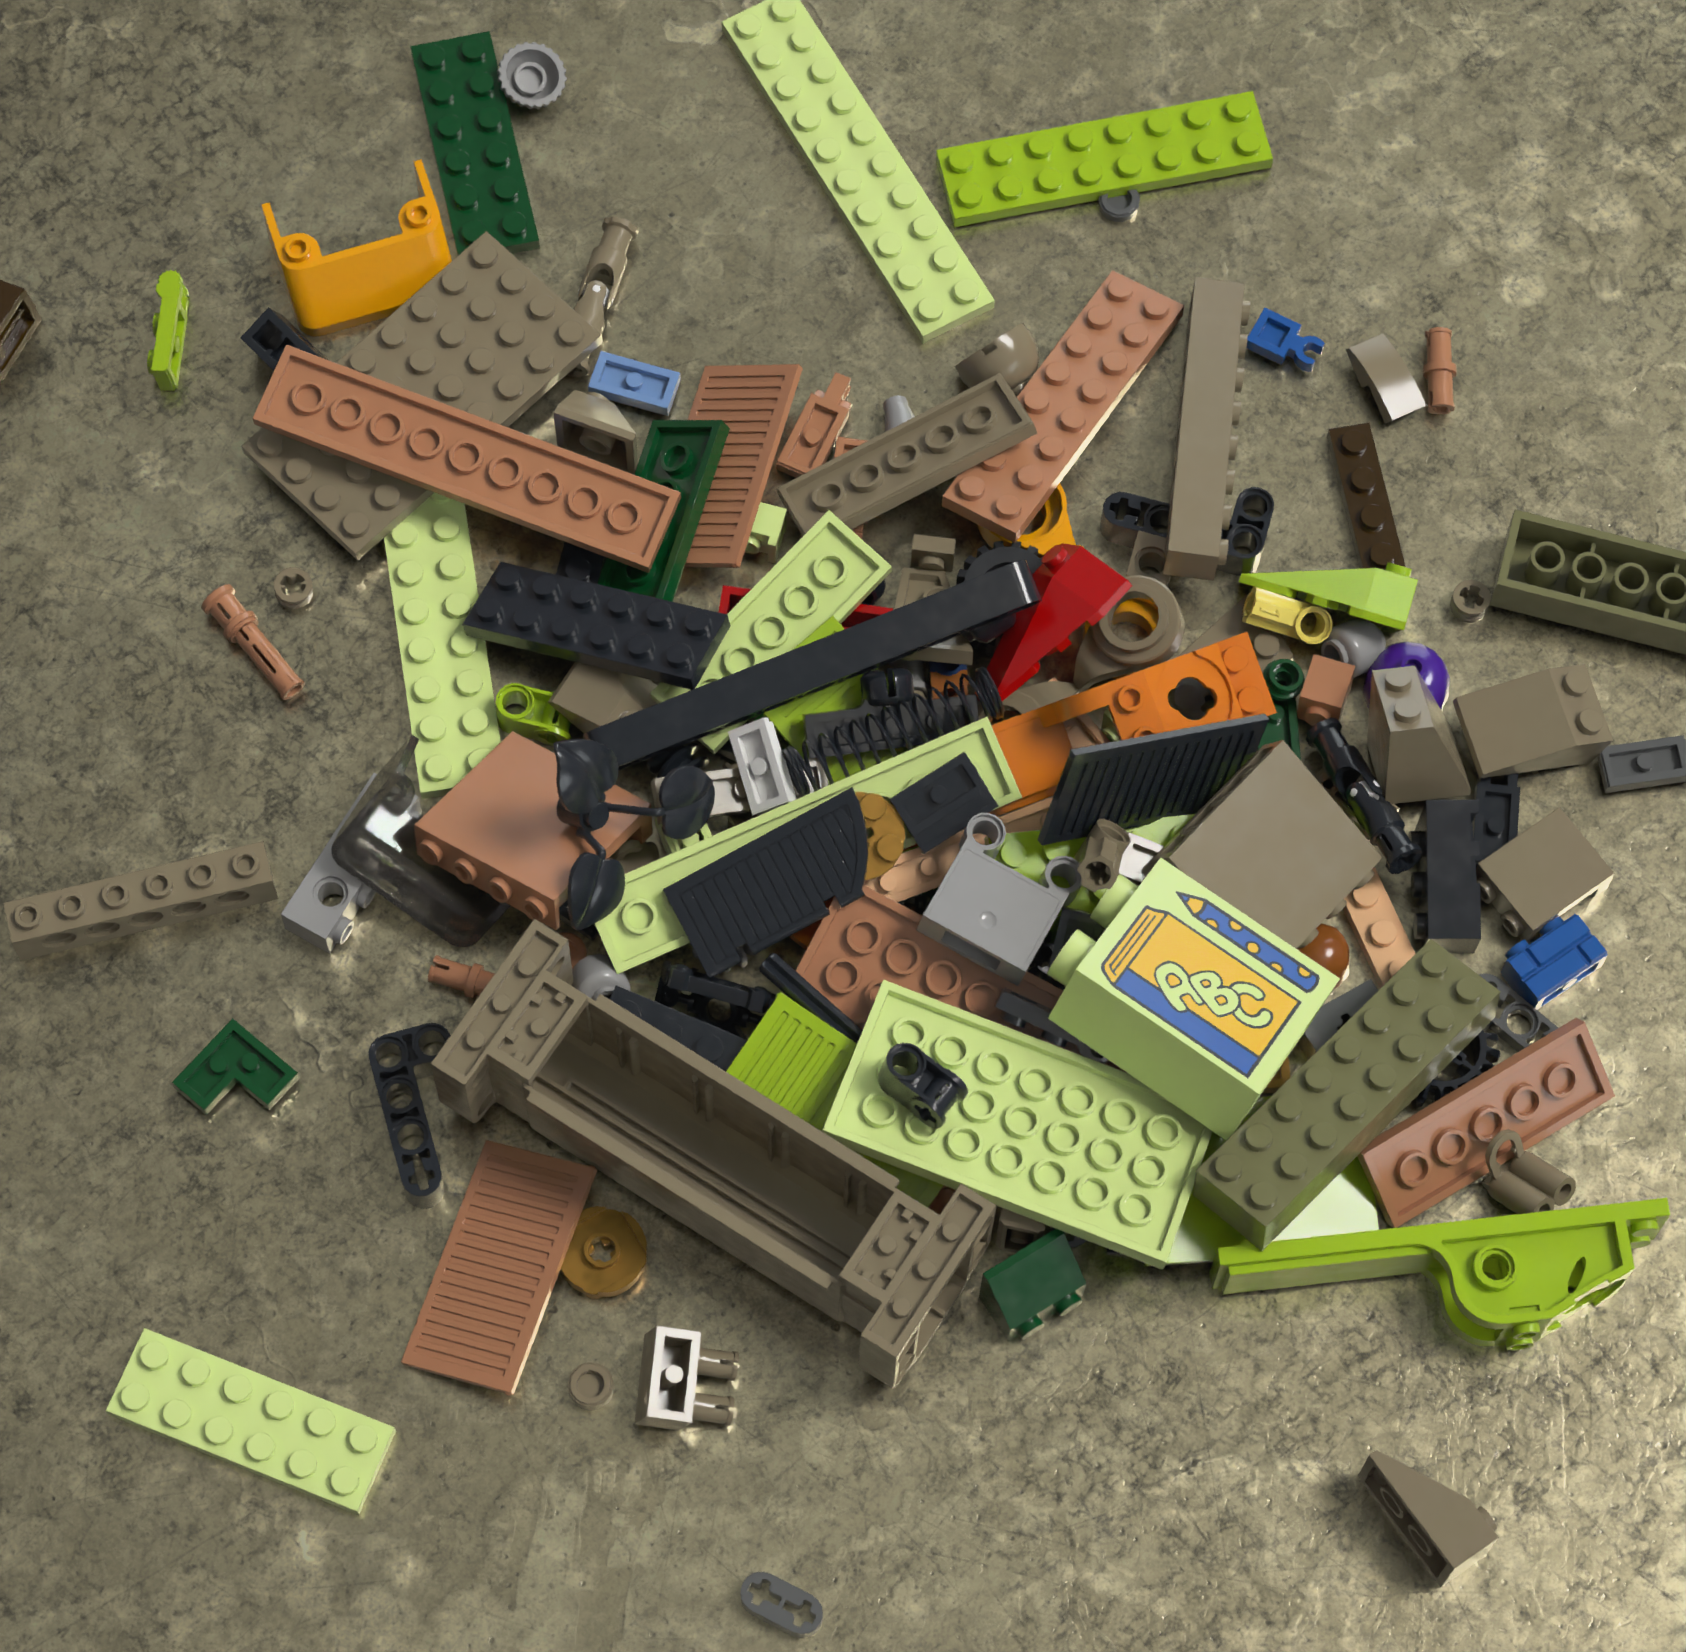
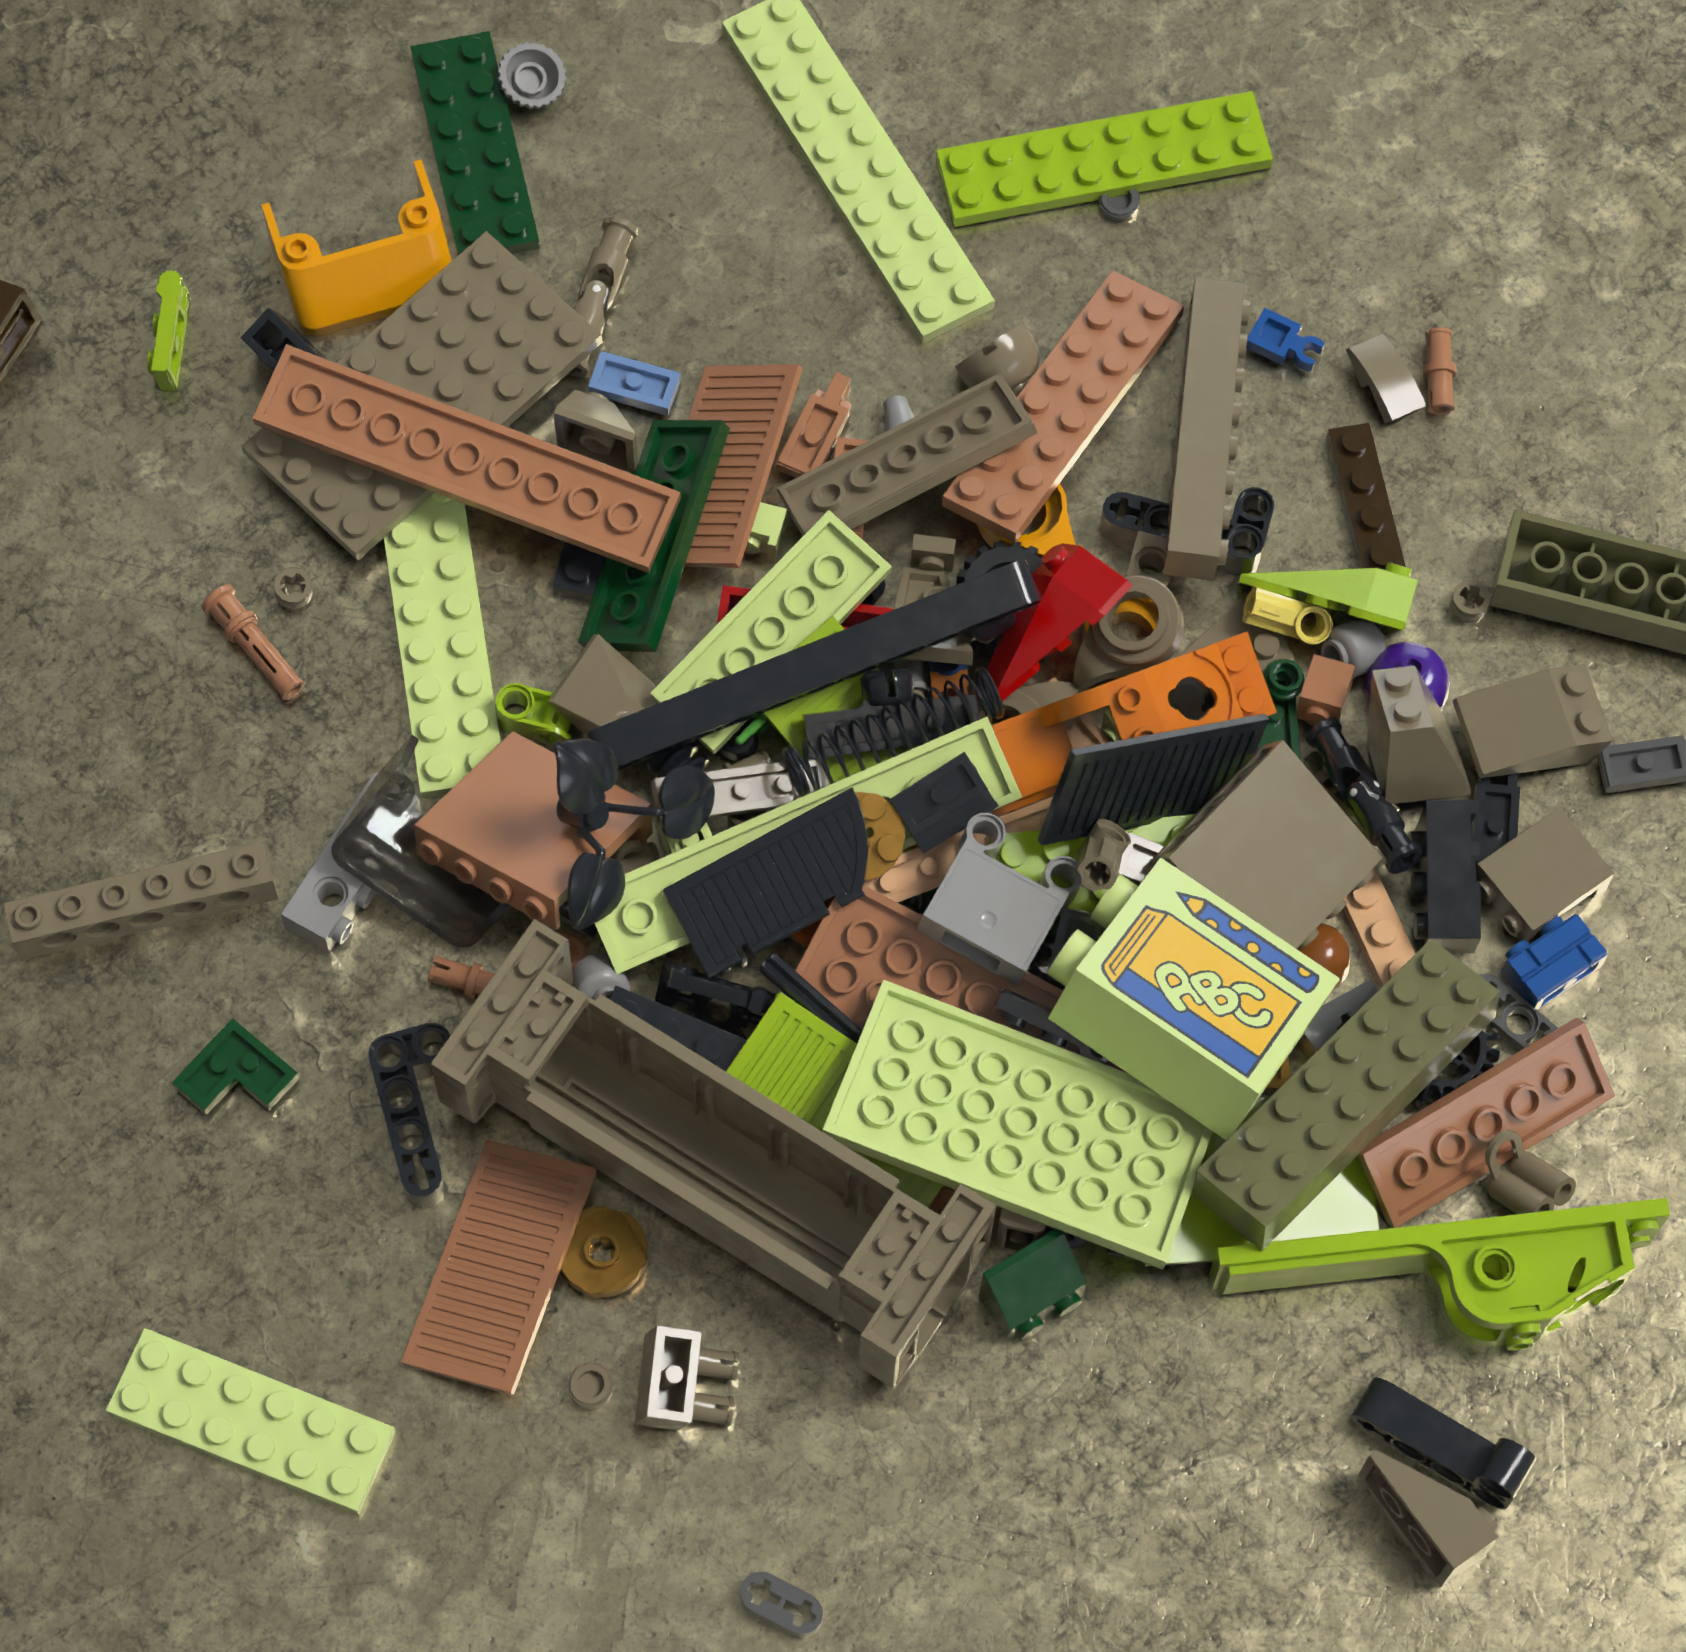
(597, 625): black plate -> none
(762, 766): white plate -> none
(923, 1086): black piece -> none
(1442, 1444): none -> black beam

